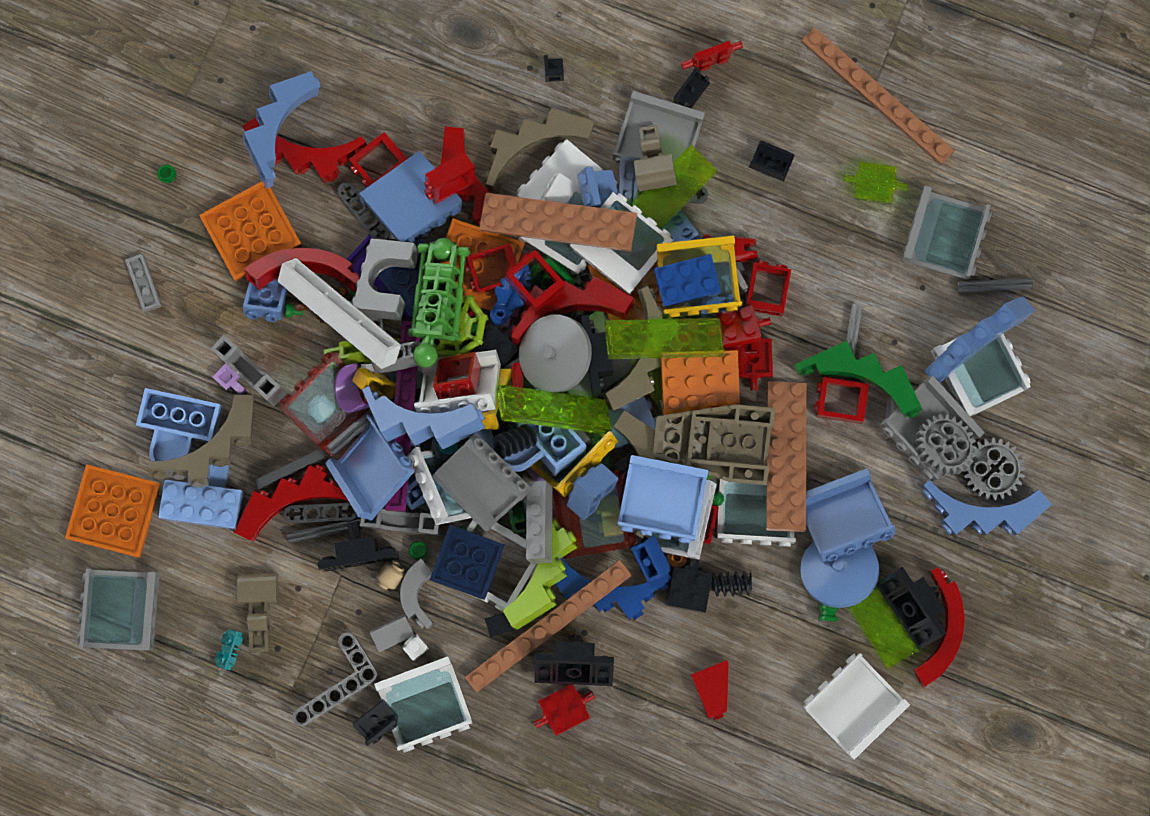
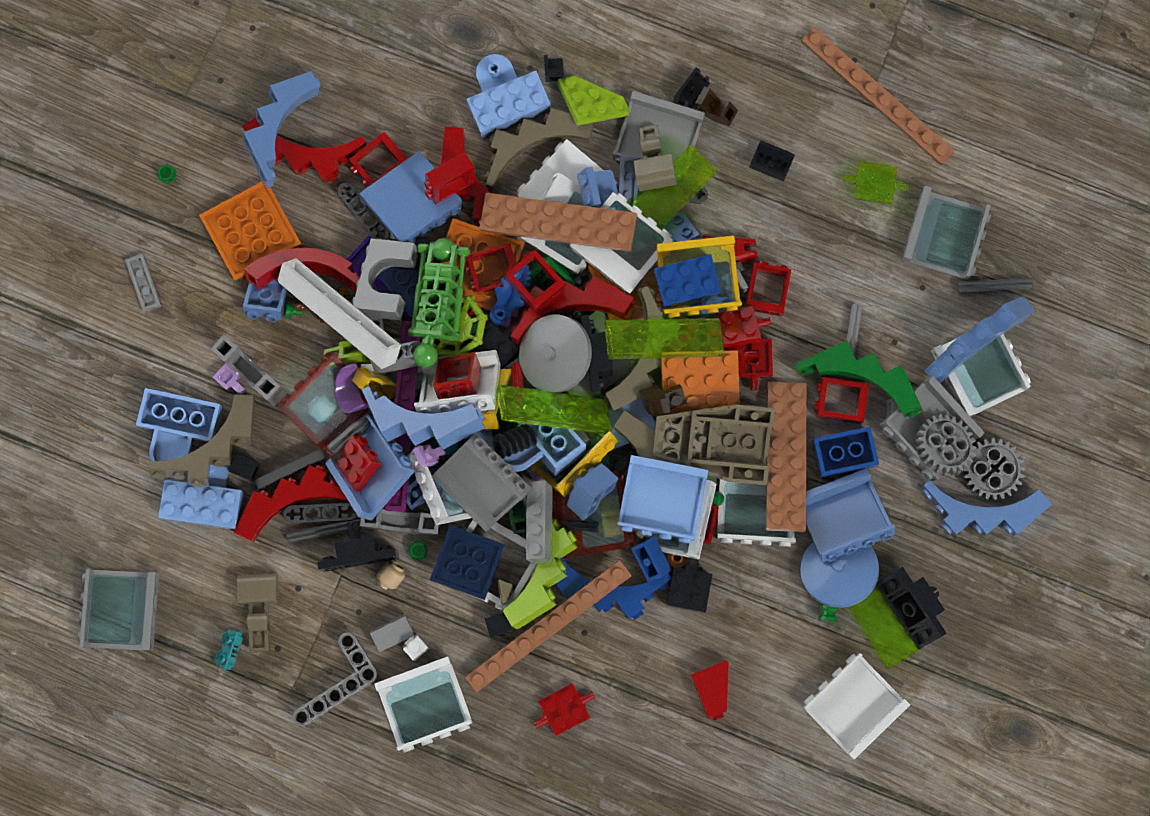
(113, 511): orange plate -> none
(244, 467): none -> black panel
(358, 462): none -> red plate
(376, 722): black bracket -> none
(409, 591): light grey arch -> none
(427, 456): none -> lavender plate
(504, 590): none -> dark tan slope
(505, 97): none -> light blue brick
(574, 665): black brick -> none
(580, 525): none -> black axle
(591, 102): none -> lime plate
(661, 402): none -> dark brown brick
(715, 108): none -> dark brown brick
(717, 54): red plate -> none
(731, 583): black piece -> none
(845, 452): none -> blue brick
(954, 627): red arch -> none

